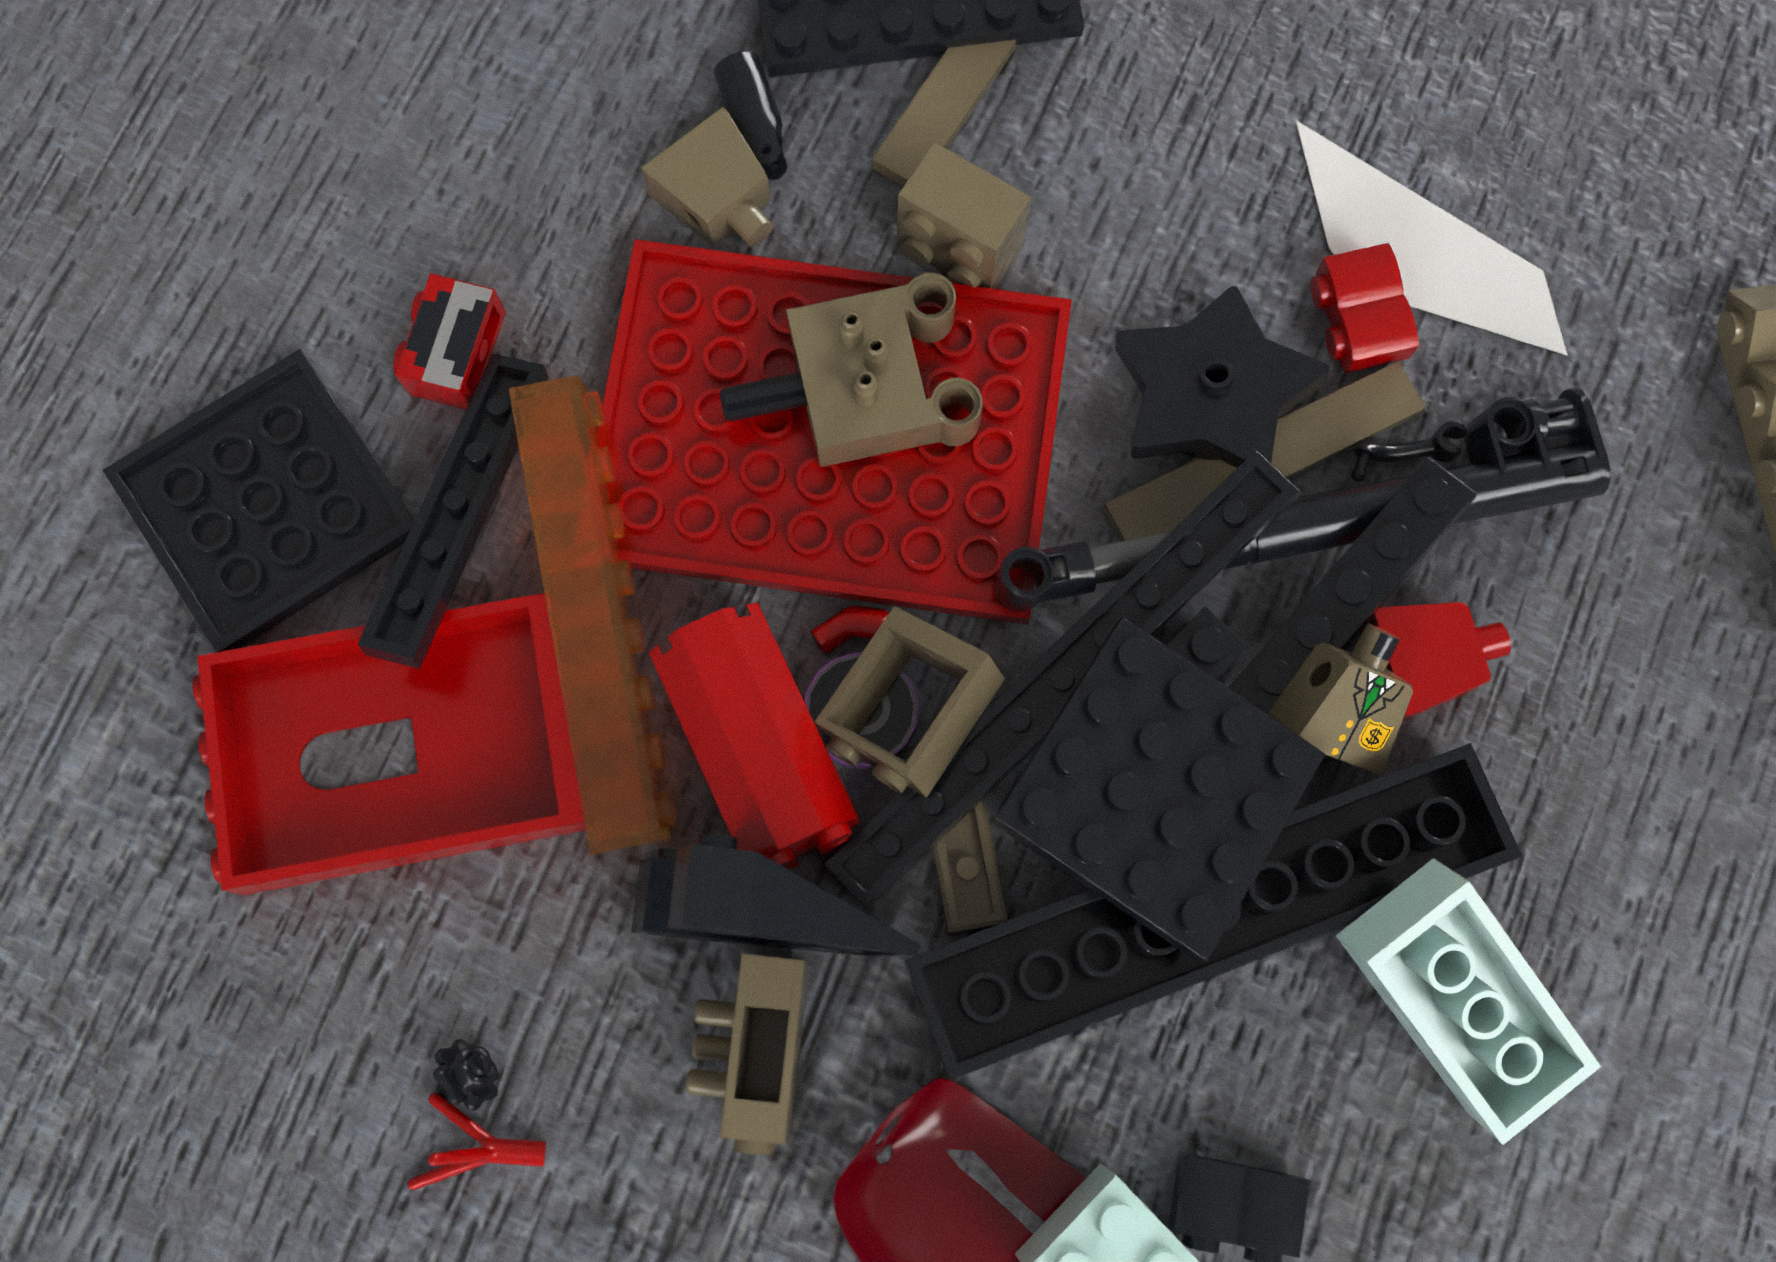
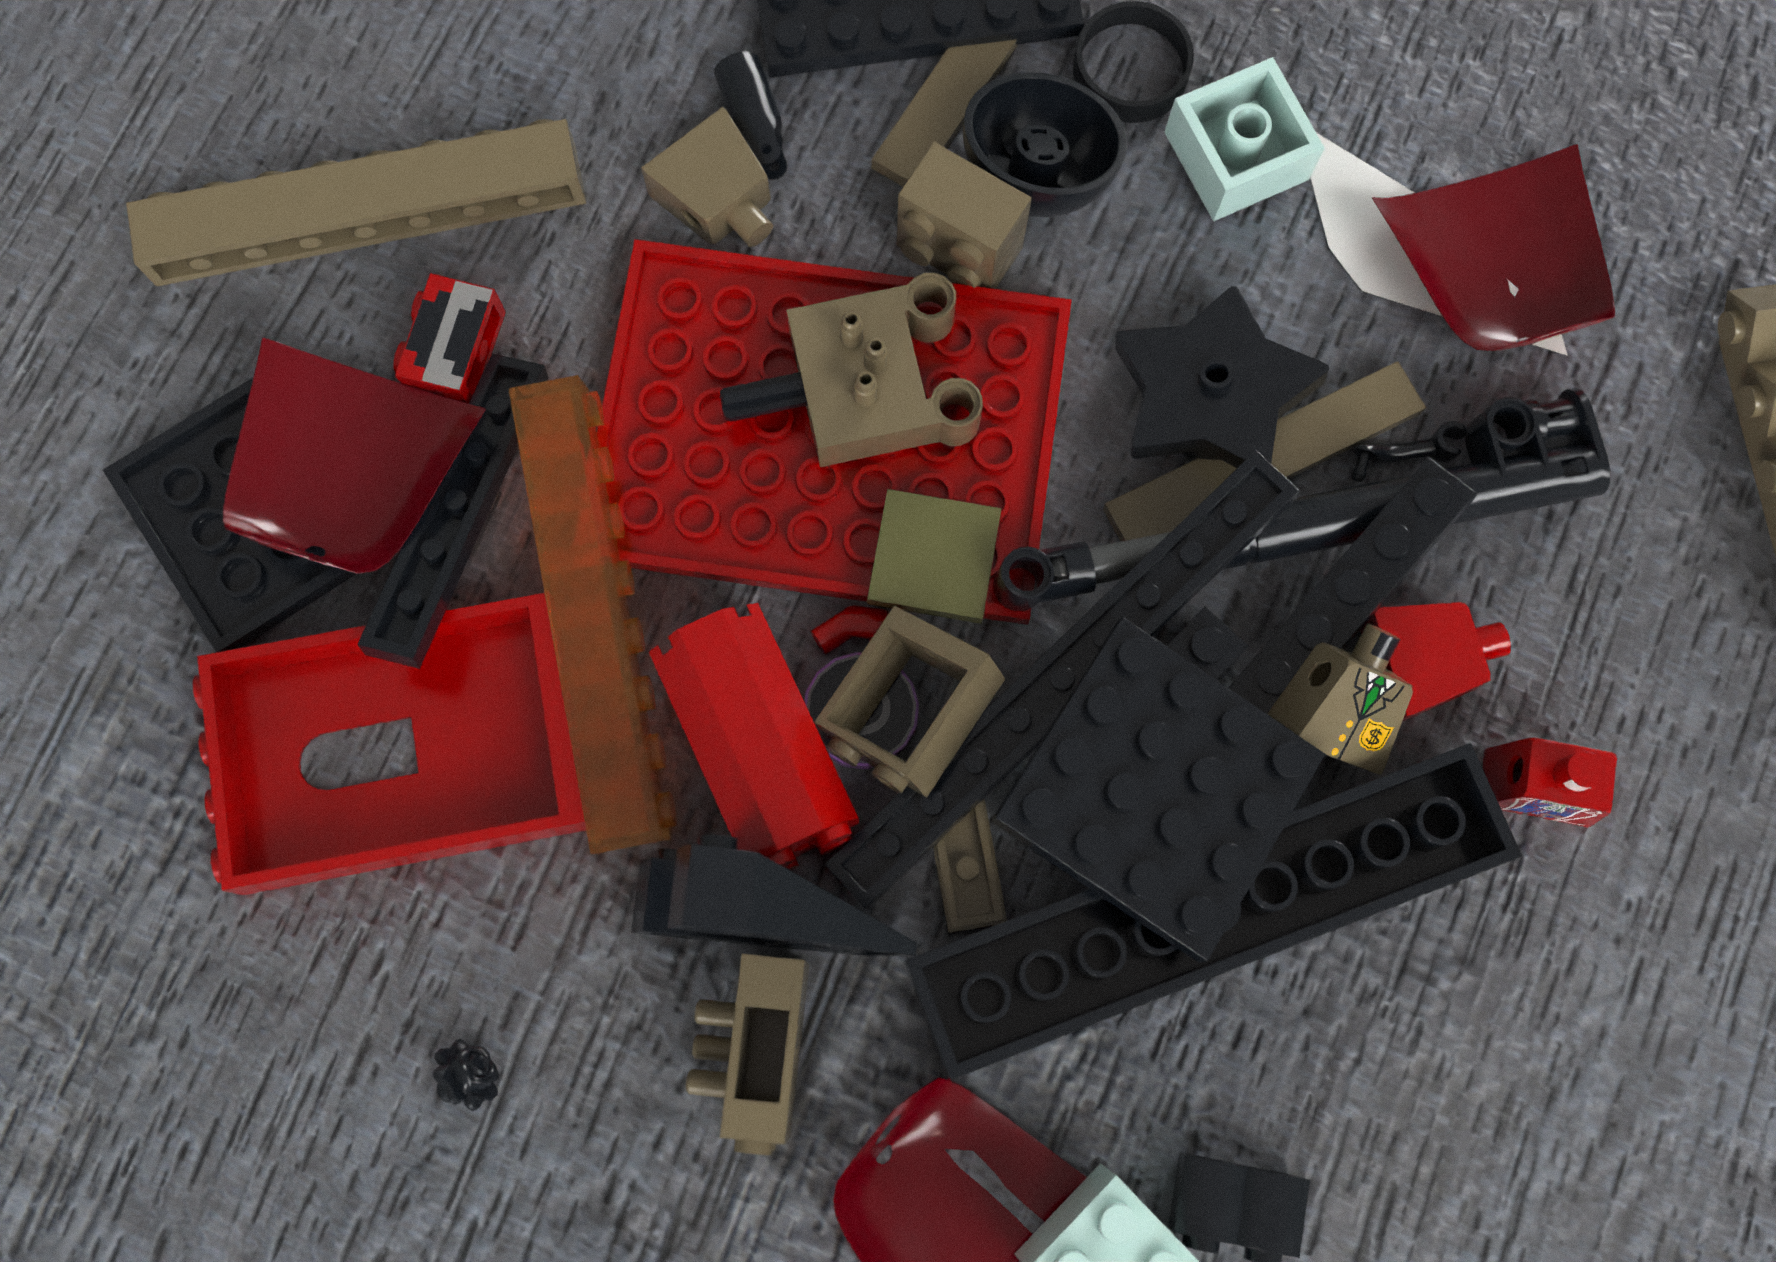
(338, 458): none -> dark red piece
(355, 202): none -> dark tan brick
(492, 1151): red plant -> none
(934, 556): none -> olive tile
(1045, 139): none -> black piece
(1145, 15): none -> black tyre
(1243, 138): none -> light aqua brick
(1365, 308): red brick -> none
(1469, 1000): light aqua brick -> none
(1513, 226): none -> dark red piece
(1556, 780): none -> red torso

